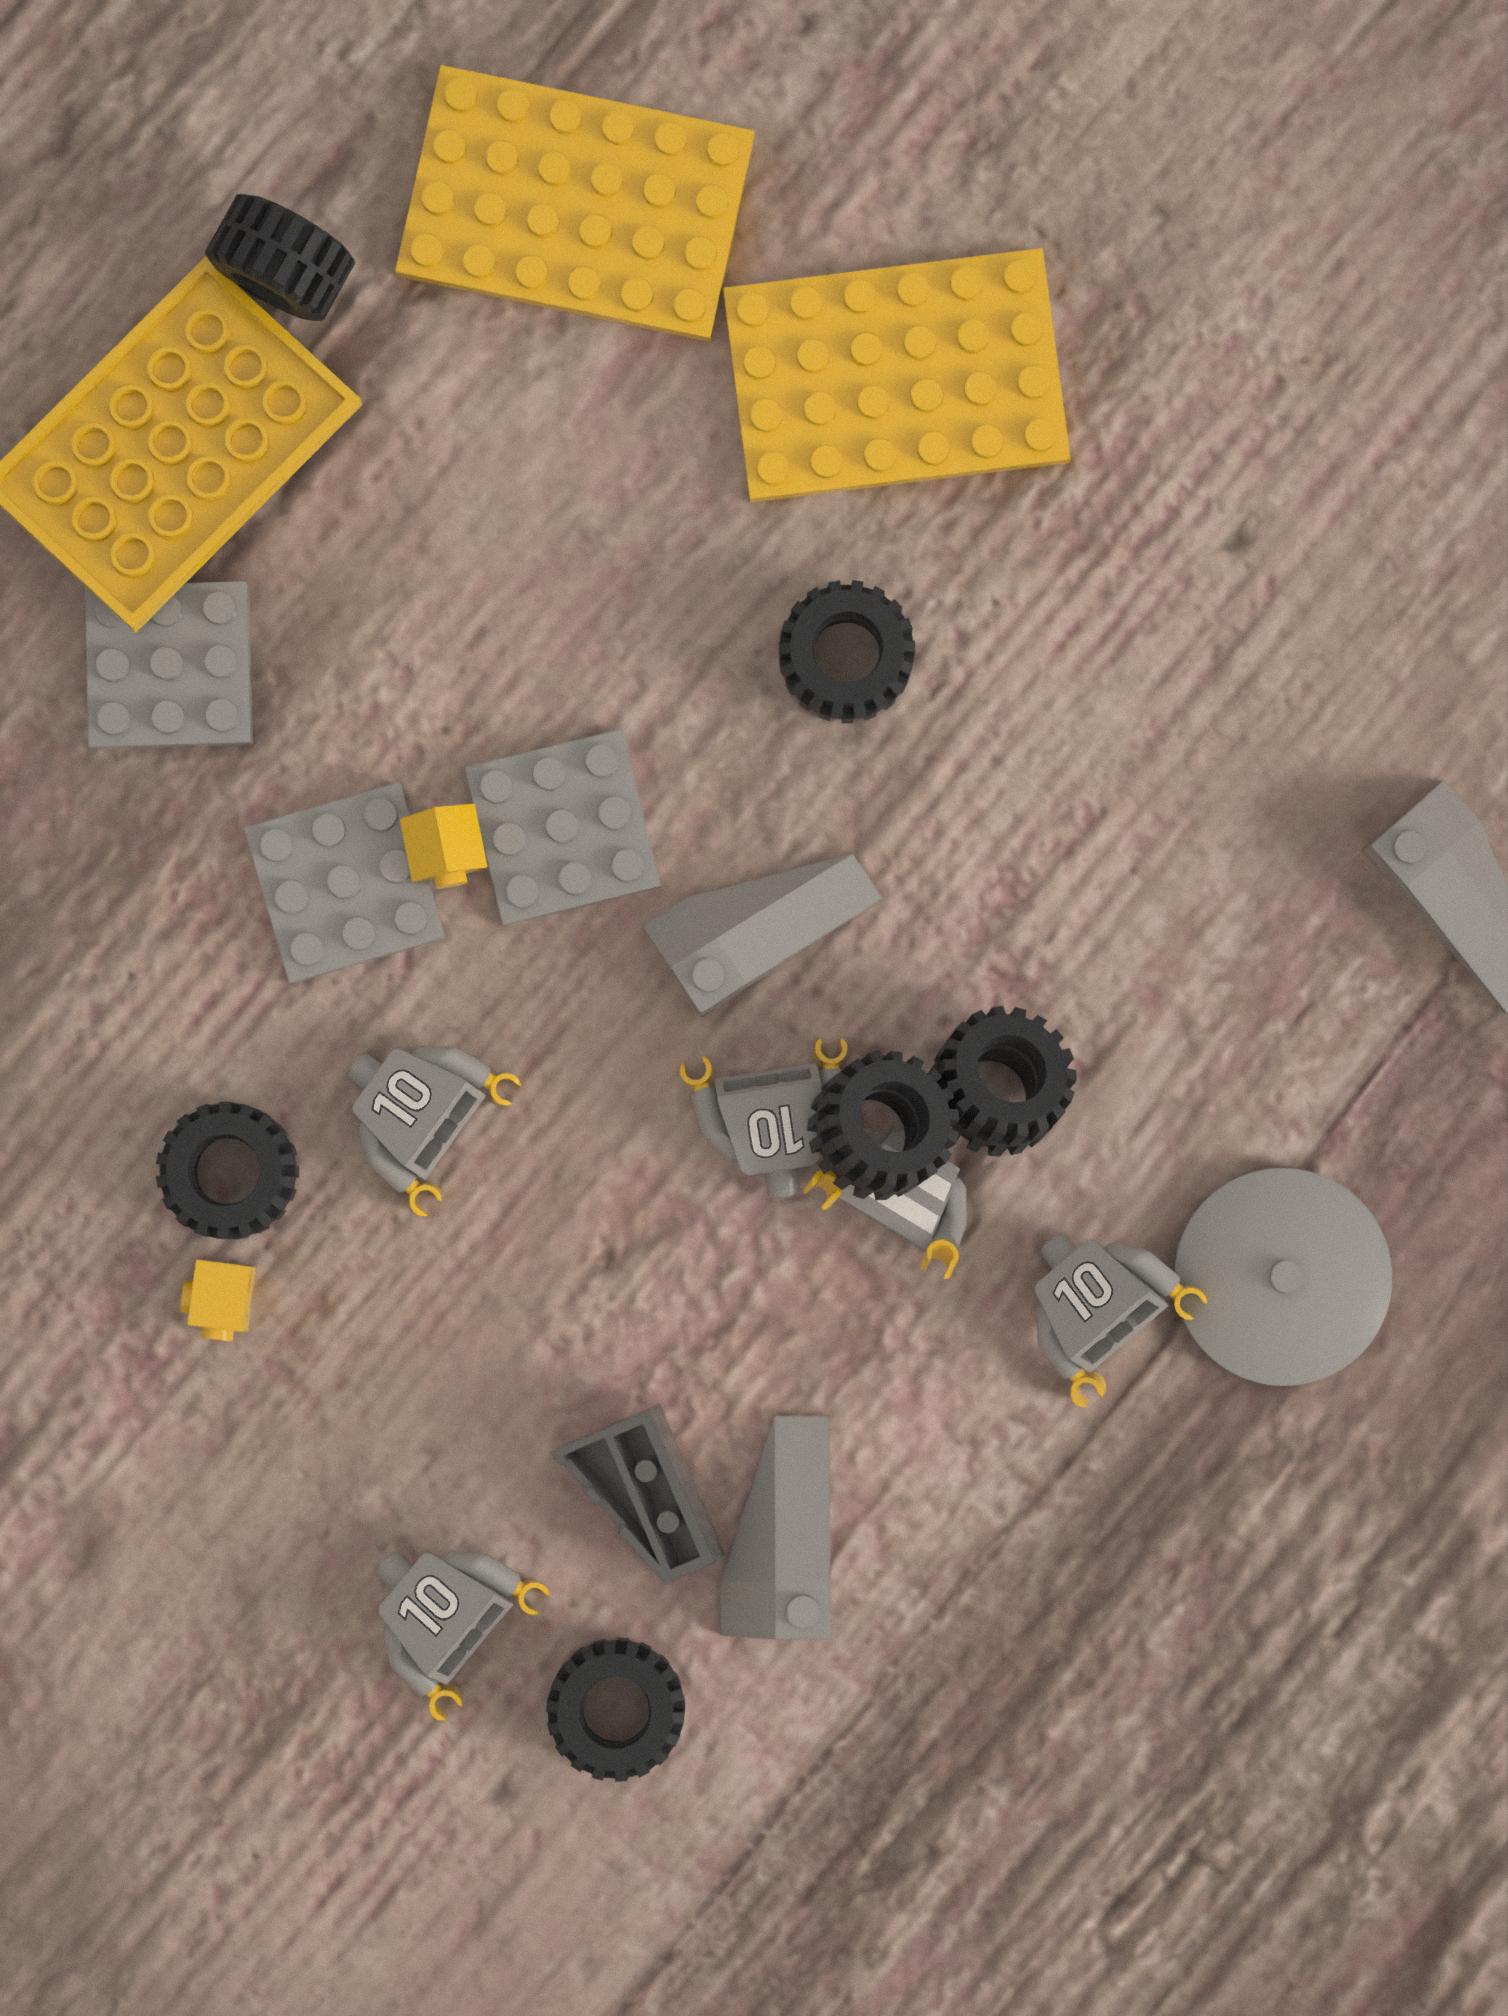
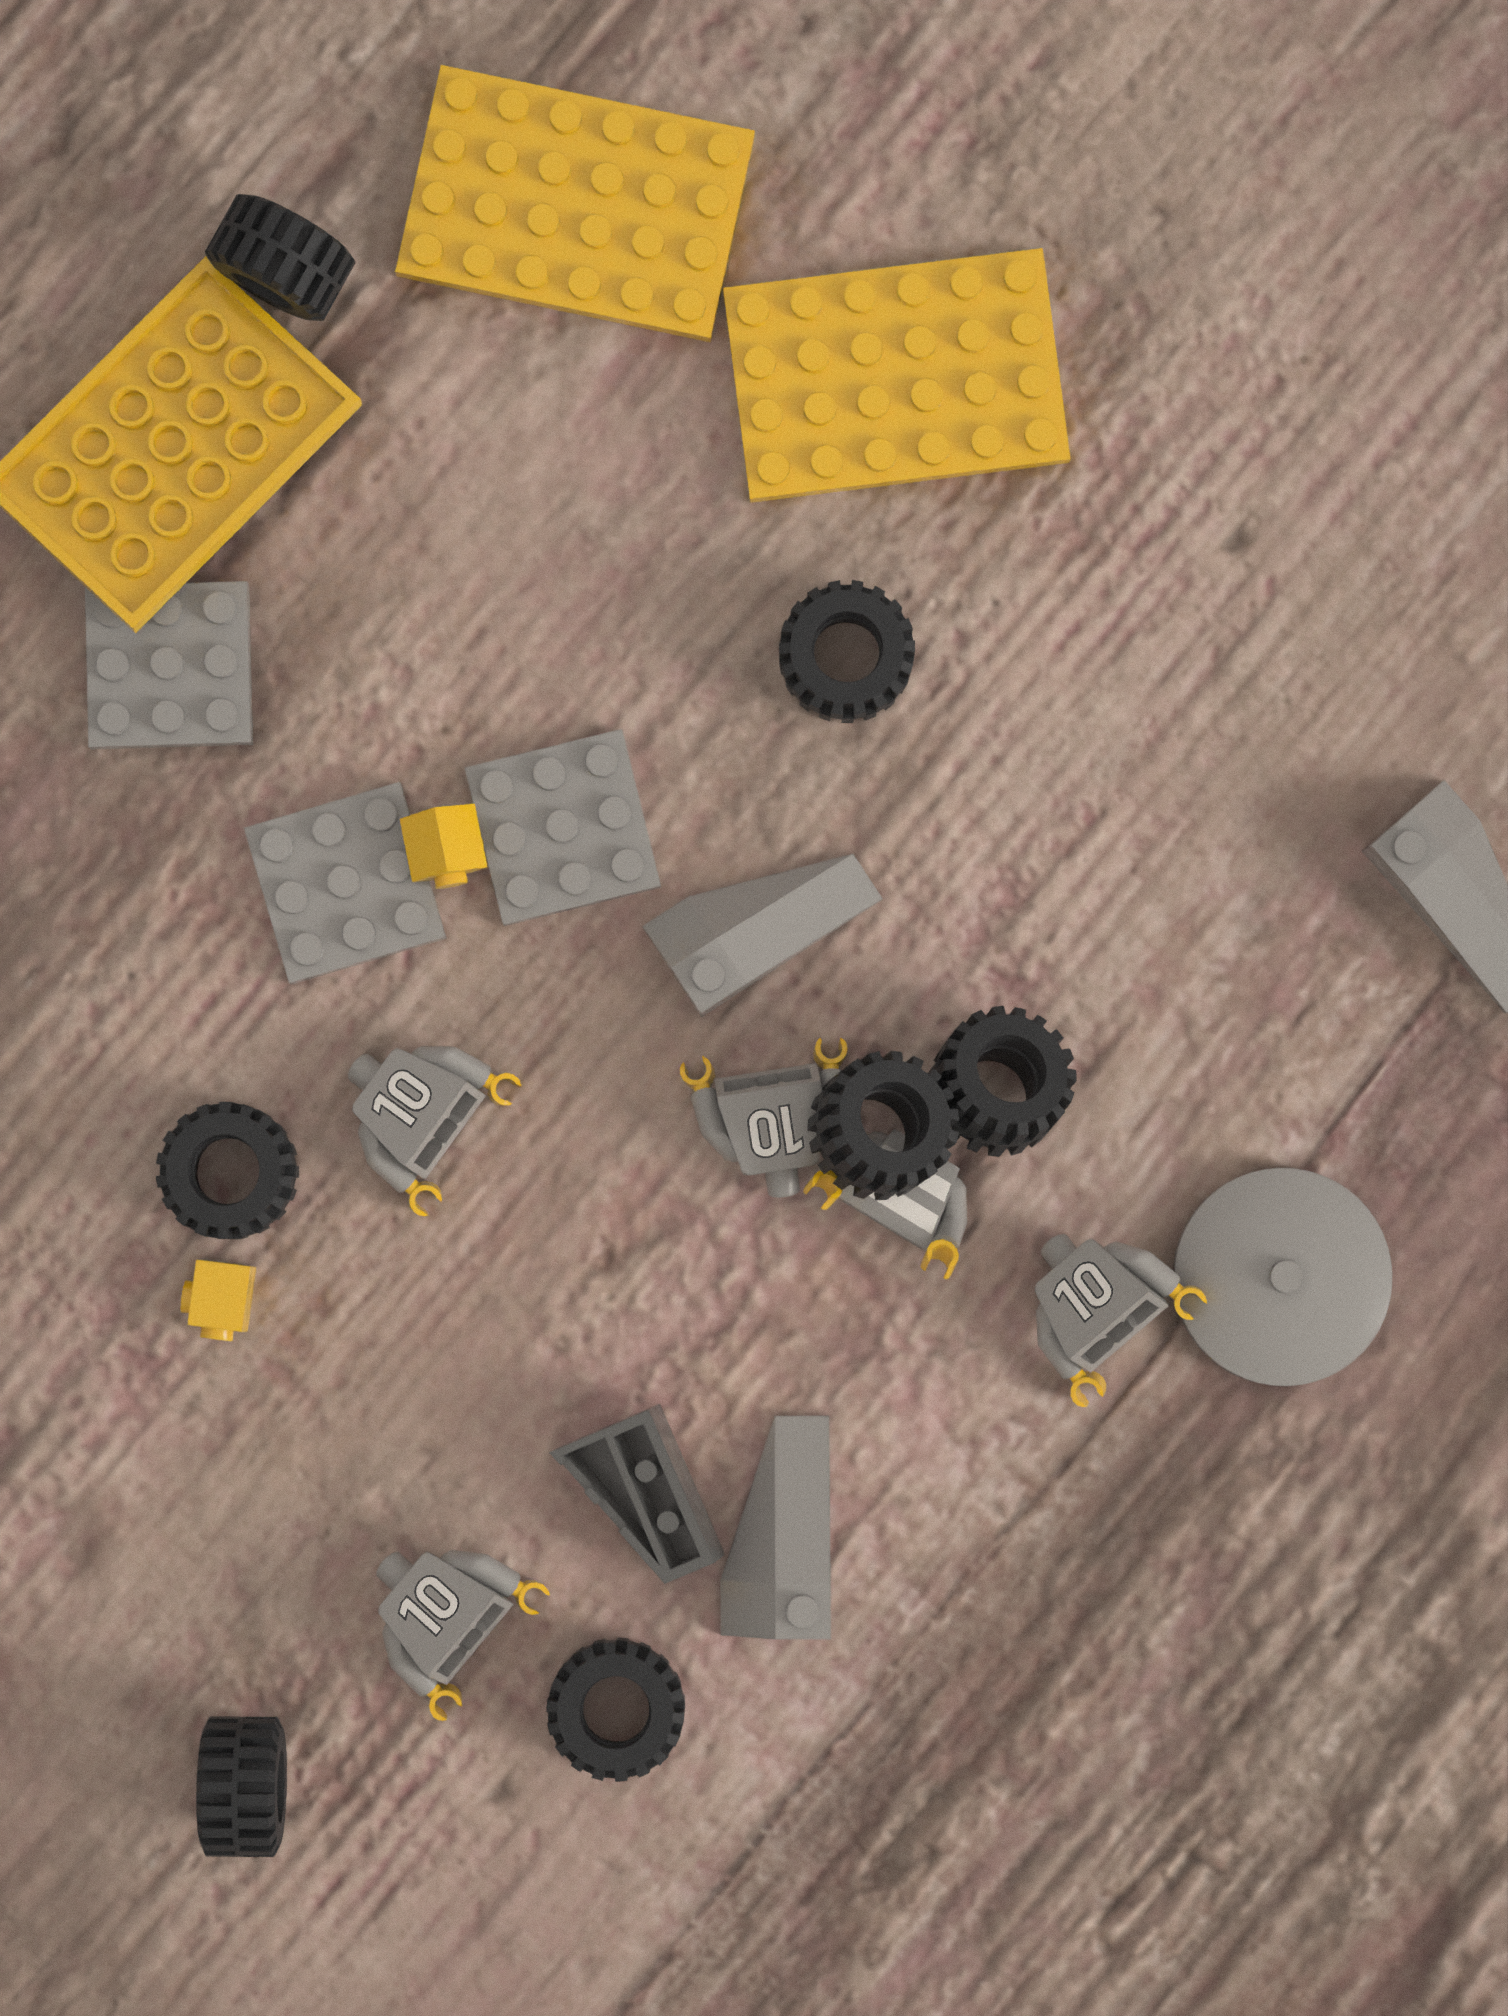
(241, 1786): none -> black tyre

